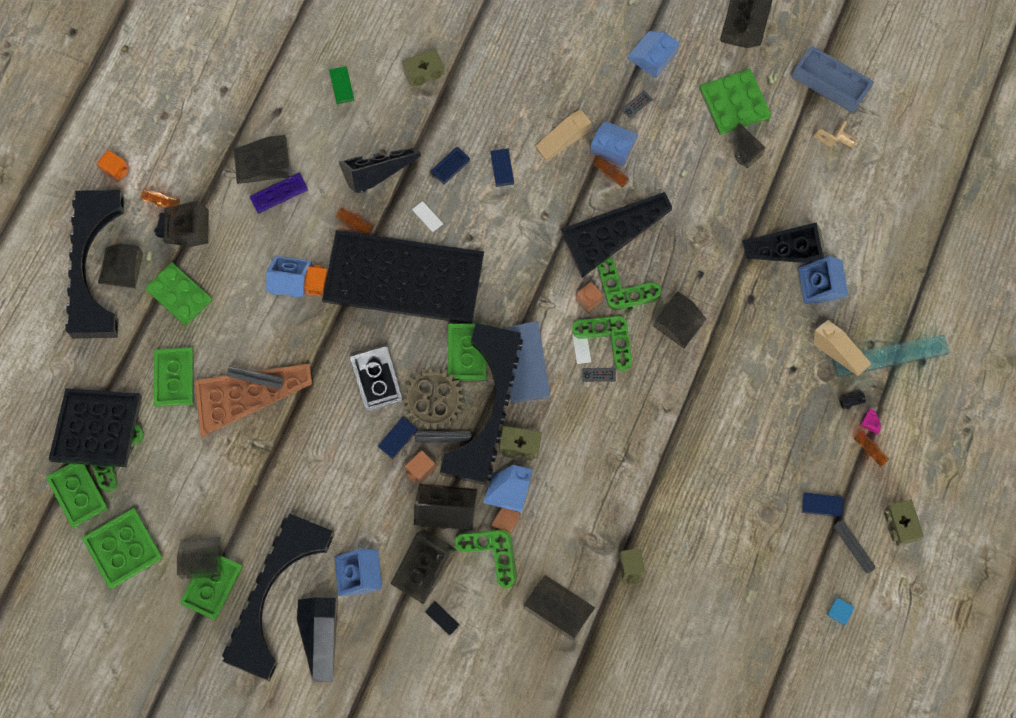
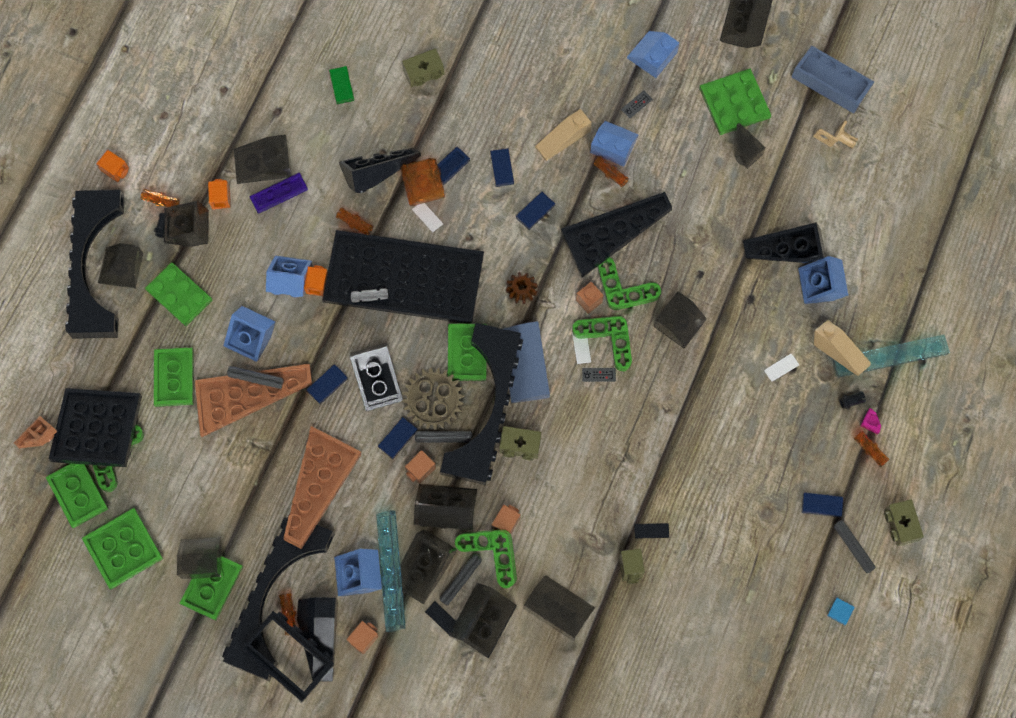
(36, 435): none -> nougat wing
(219, 194): none -> orange brick
(248, 333): none -> medium blue slope
(274, 672): none -> black window
(287, 609): none -> clear orange pin
(321, 475): none -> nougat wing
(327, 384): none -> dark blue tile
(363, 637): none -> nougat brick
(369, 295): none -> light grey axle
(390, 571): none -> clear light blue plate
(422, 181): none -> clear orange slope
(460, 579): none -> dark grey axle
(483, 620): none -> clear smoke slope
(509, 488): medium blue slope -> none
(516, 283): none -> reddish brown gear
(535, 210): none -> dark blue tile
(651, 530): none -> black sticker
(781, 367): none -> white sticker

